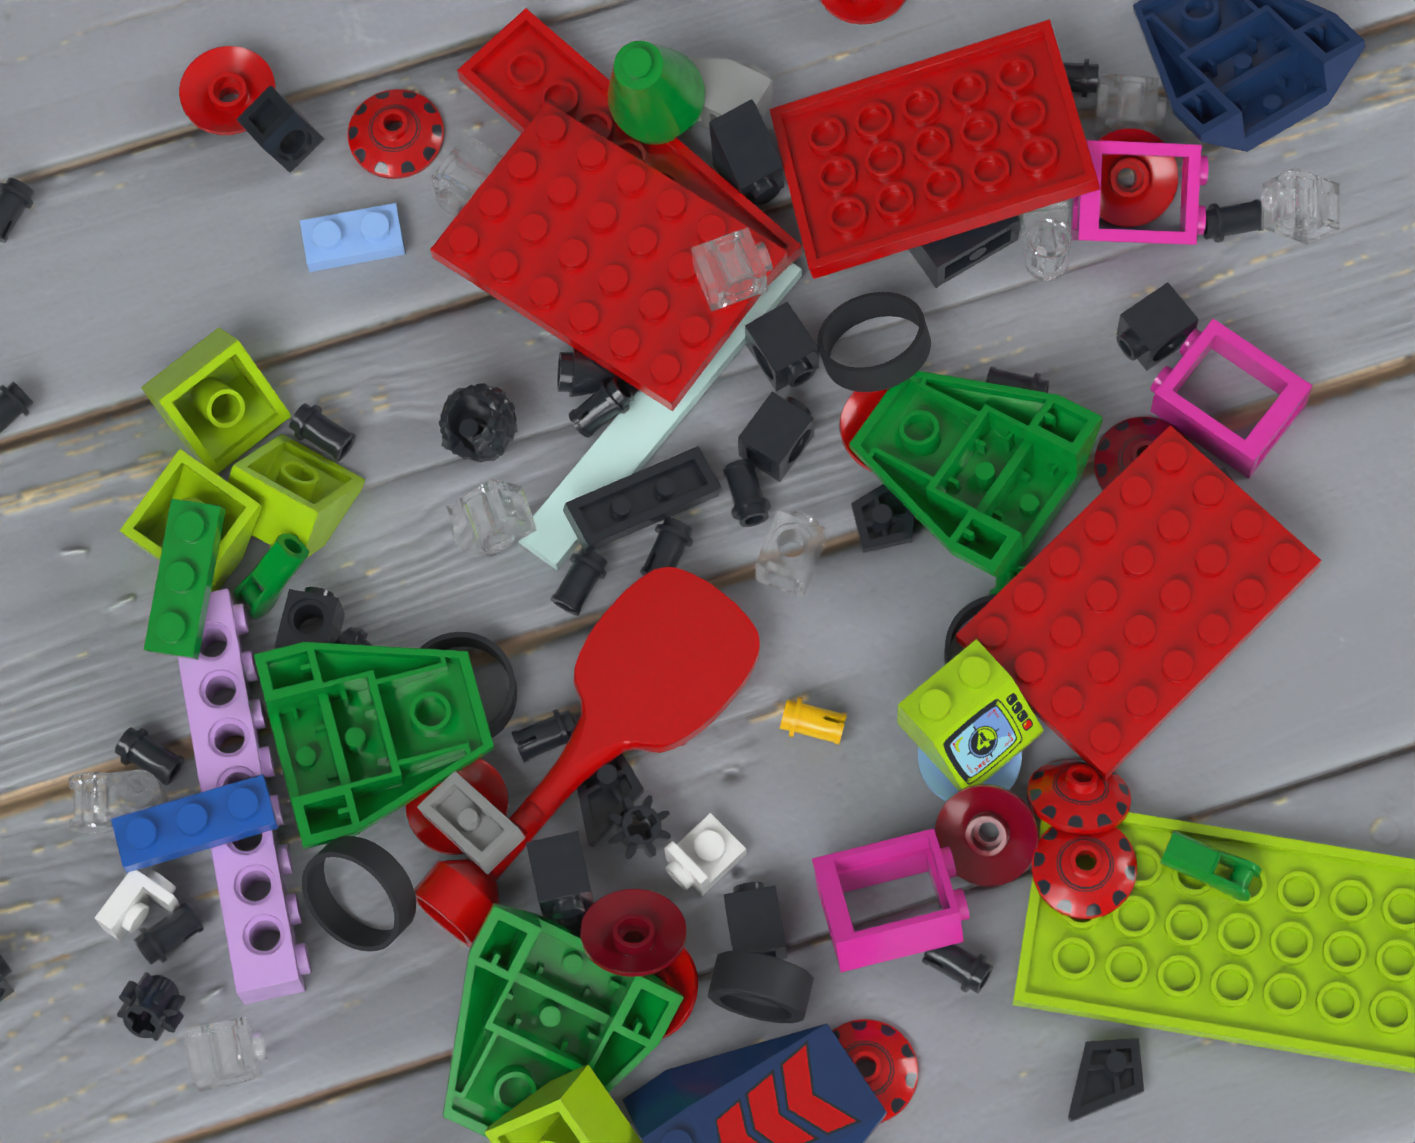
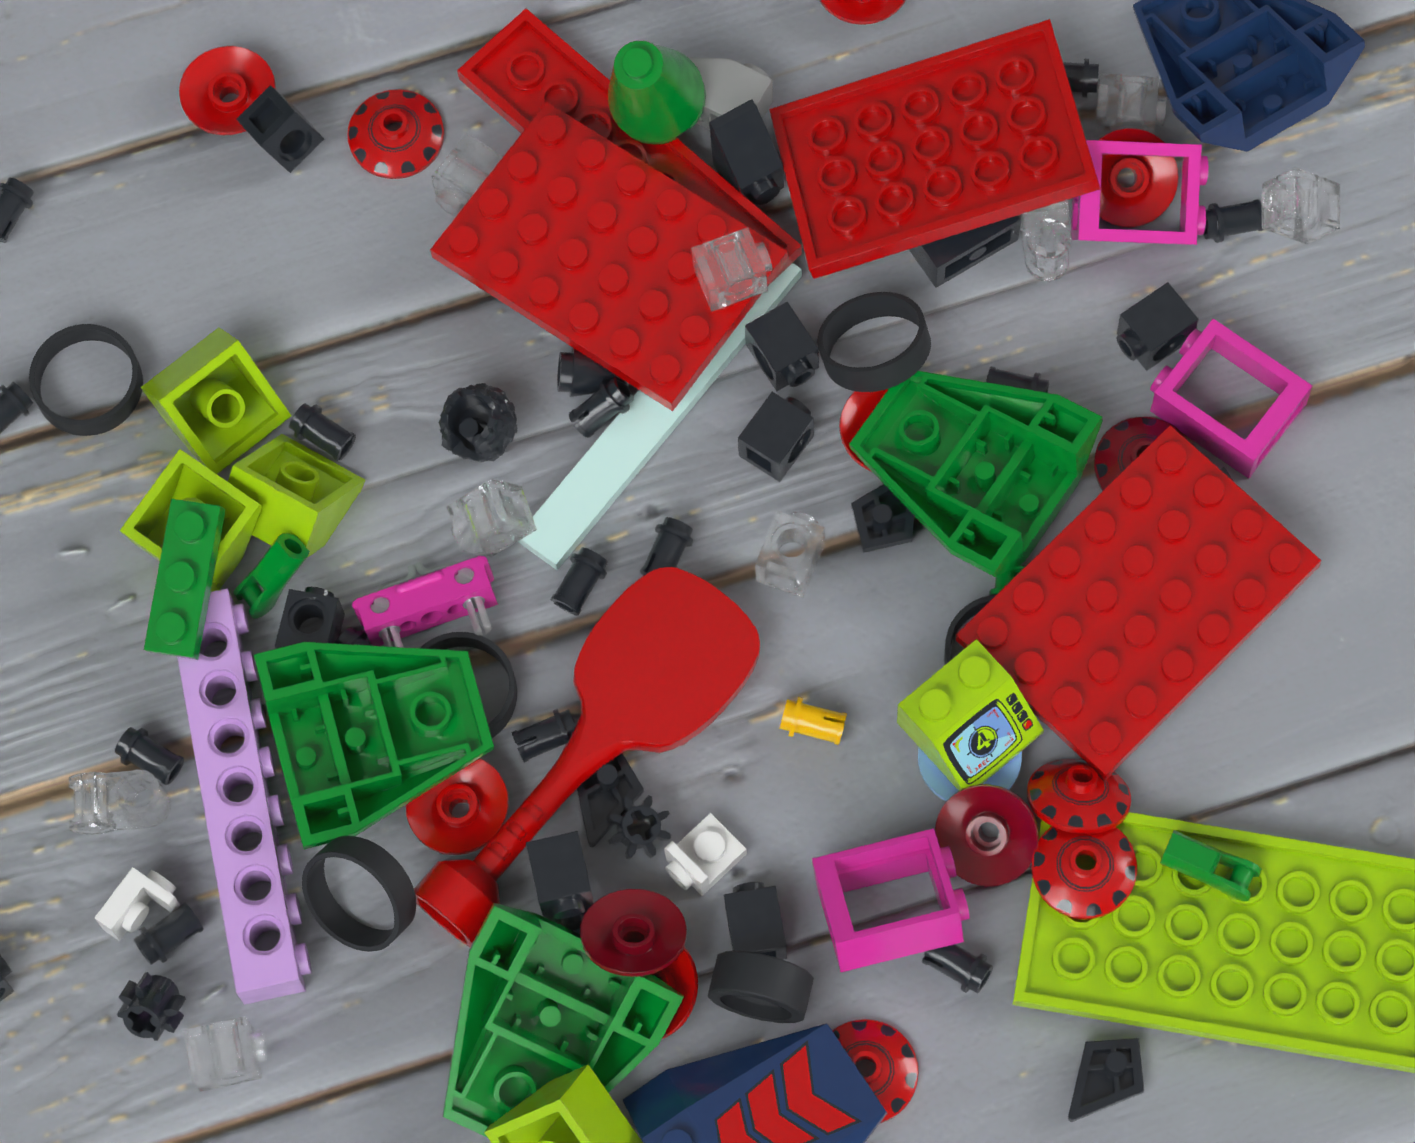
(70, 336): none -> black tyre
(194, 823): blue plate -> none
(352, 237): light blue plate -> none
(427, 601): none -> dark pink piece
(471, 822): light grey plate -> none
(641, 499): black plate -> none
(748, 500): black pin -> none

